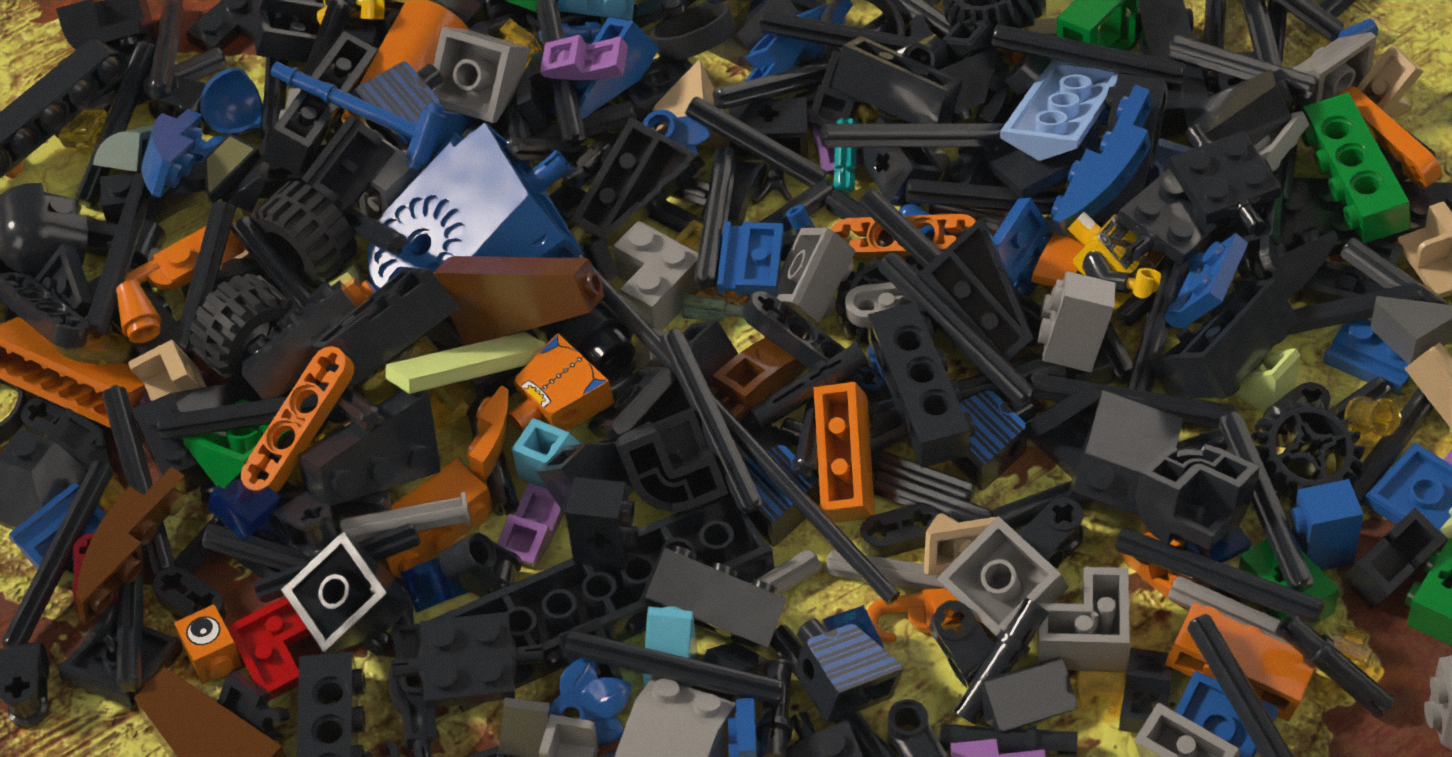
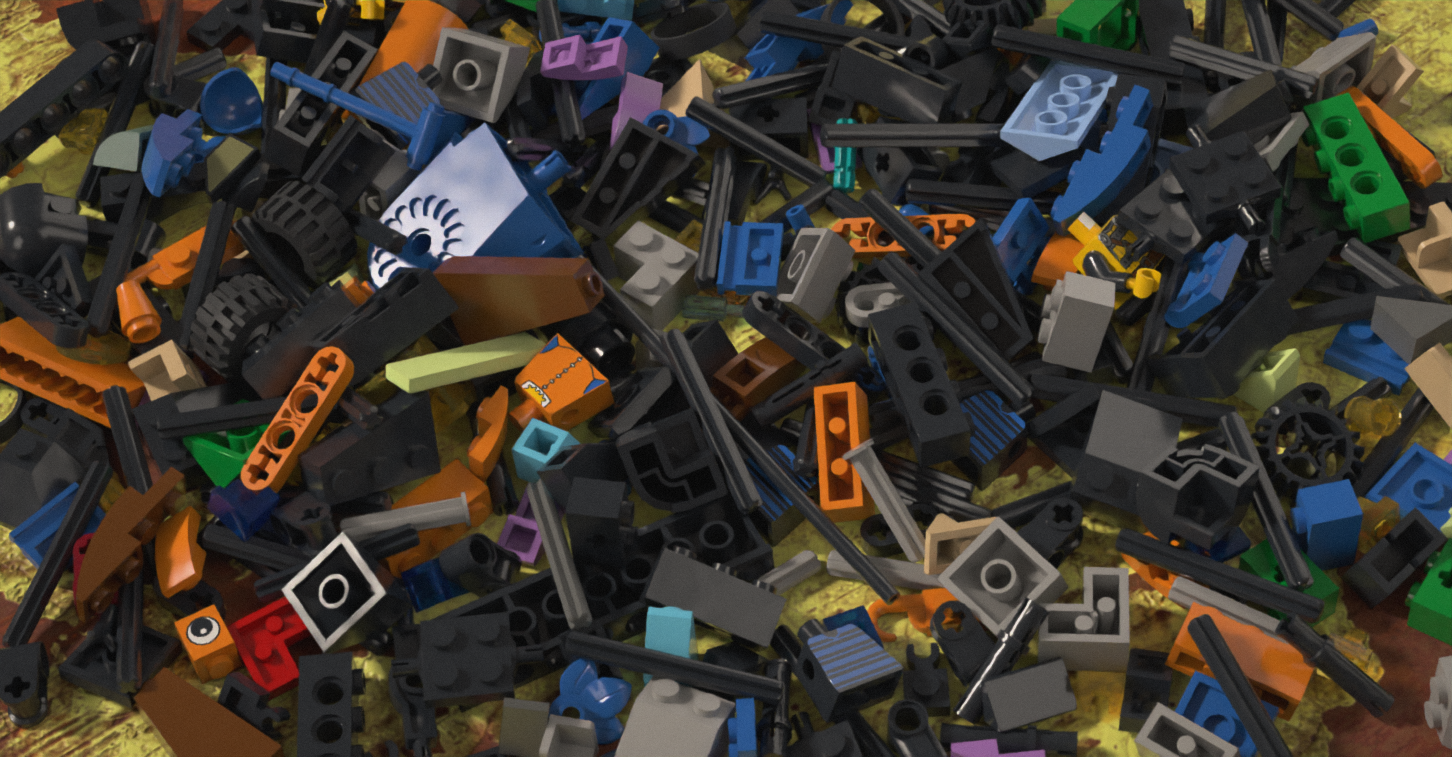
(177, 554): none -> orange slope
(559, 556): none -> dark grey axle
(637, 100): none -> medium lavender slope
(887, 500): none -> light grey axle
(926, 682): none -> black plate
(1376, 521): none -> clear yellow tile

